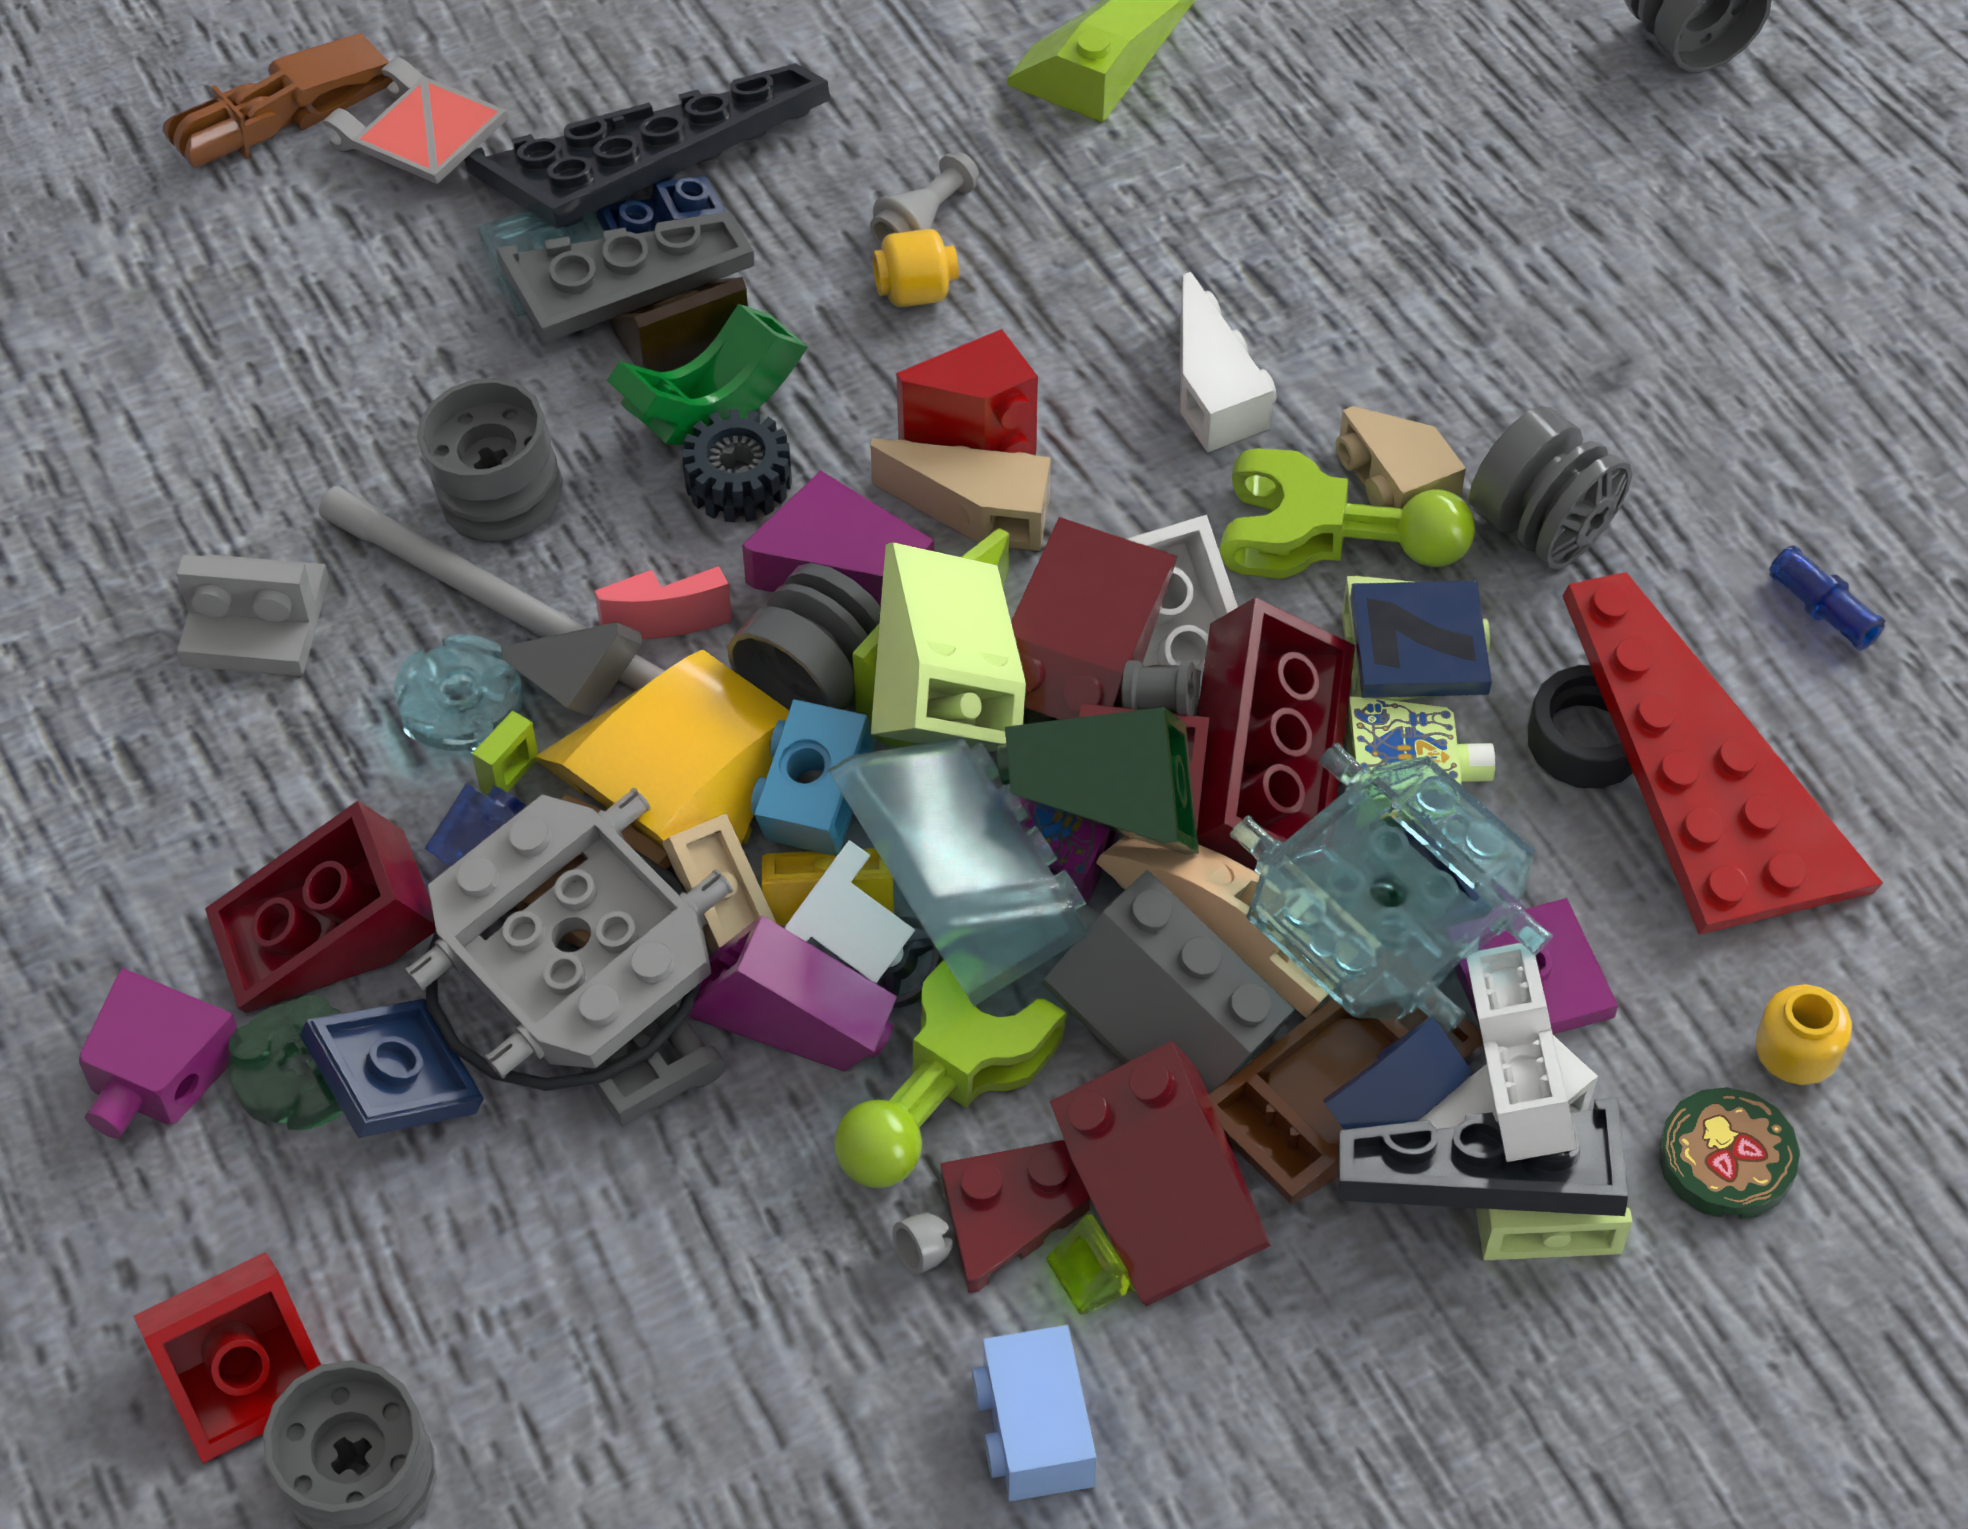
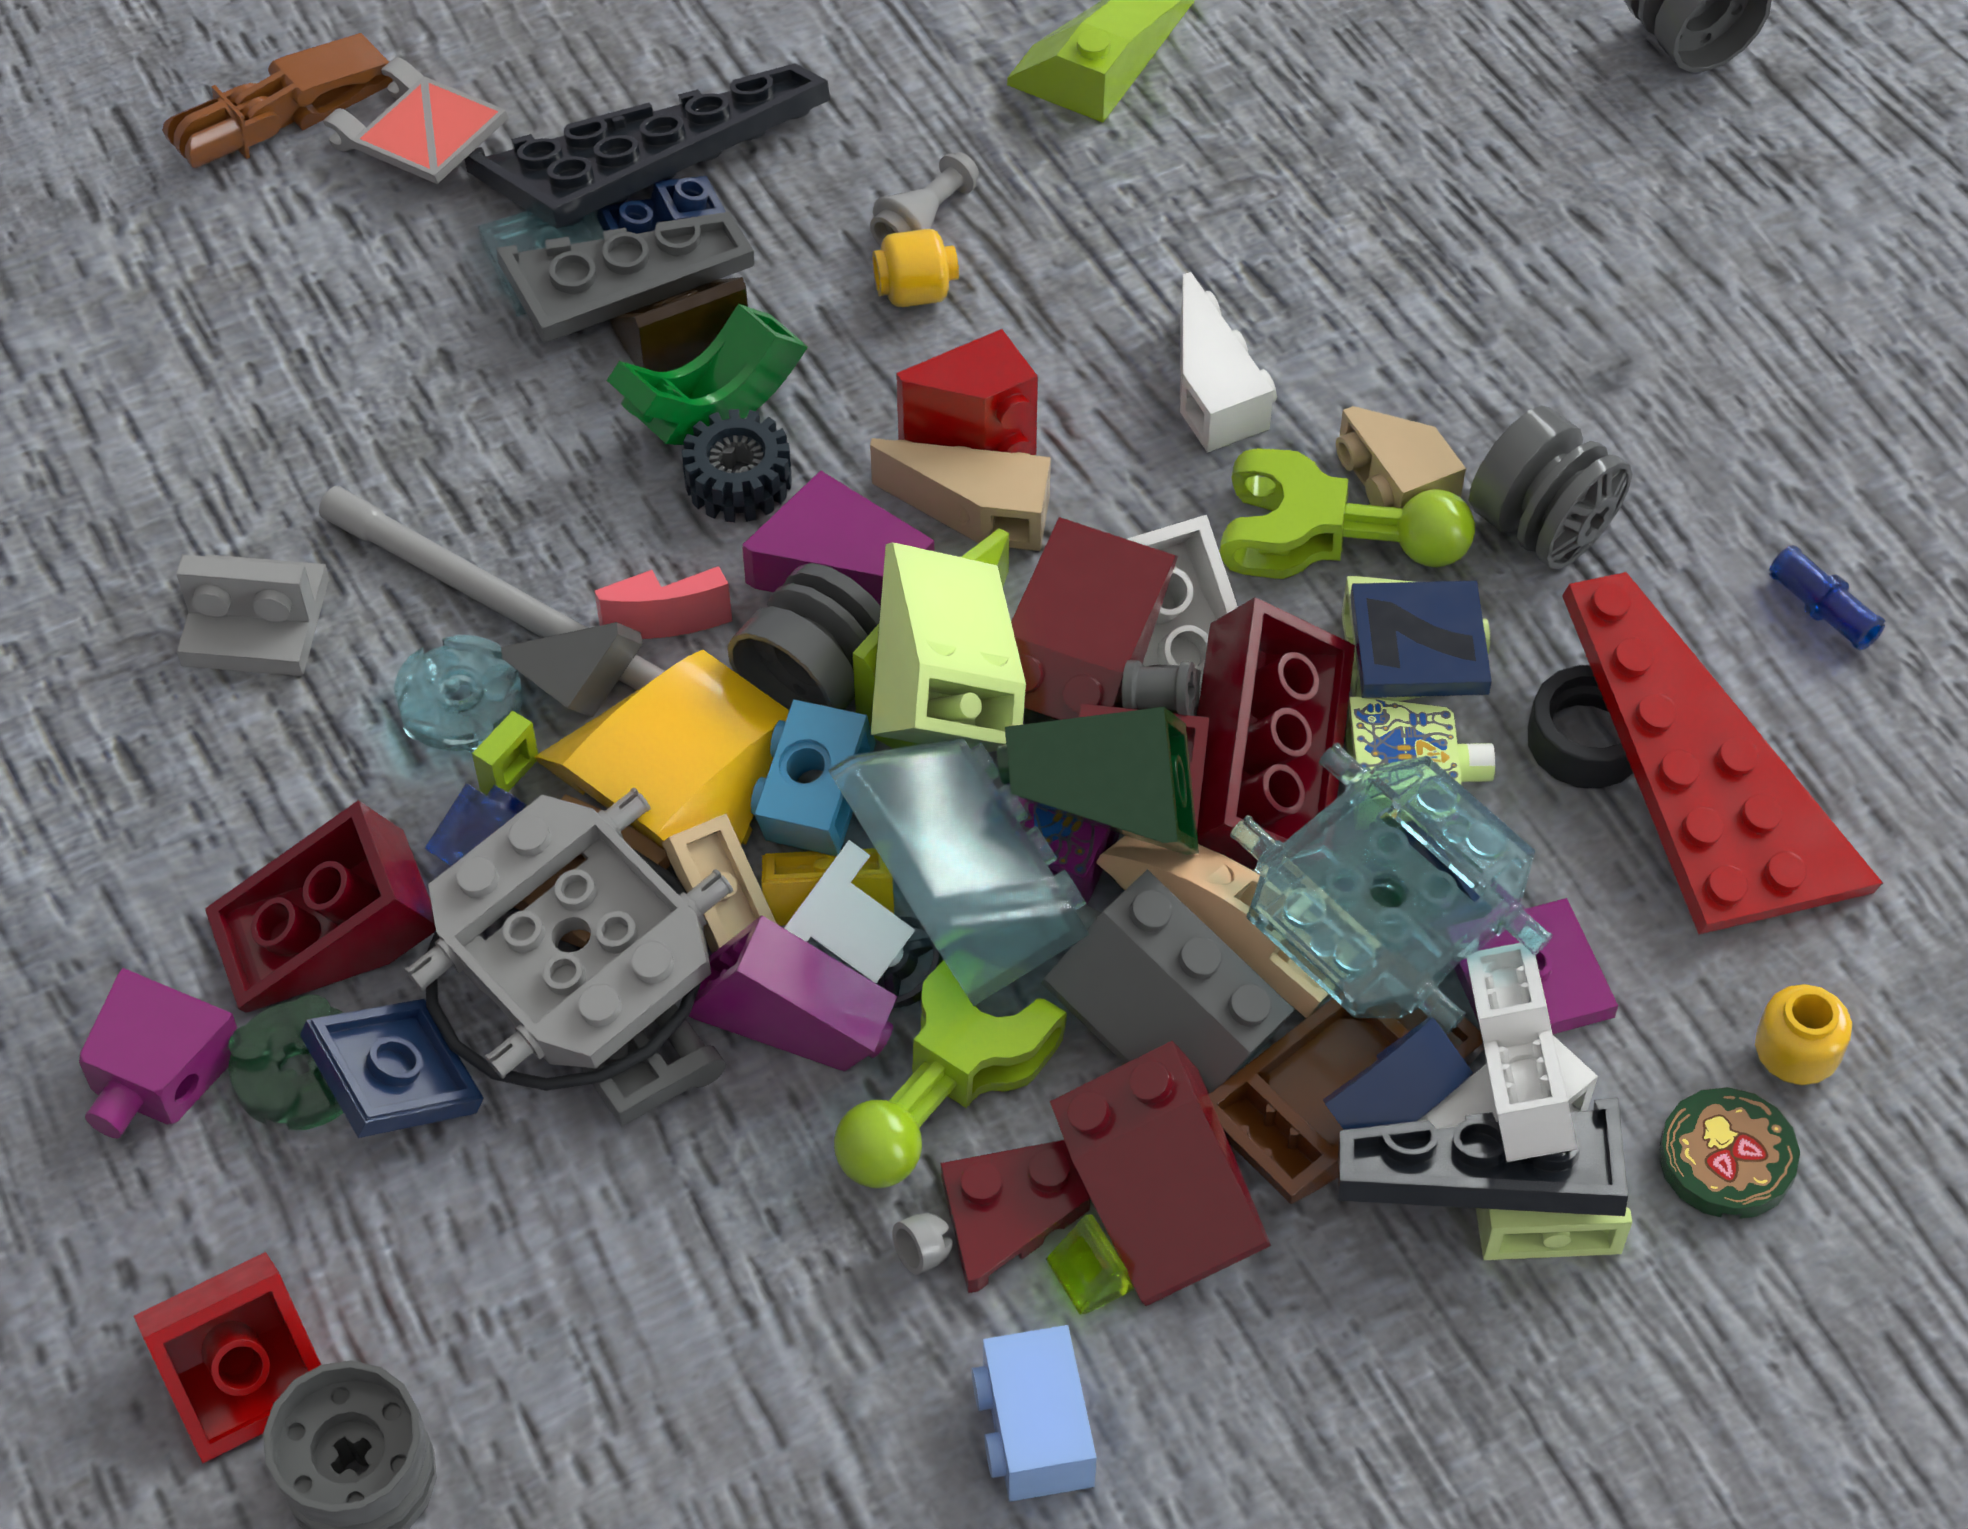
(490, 459): dark grey wheel -> none

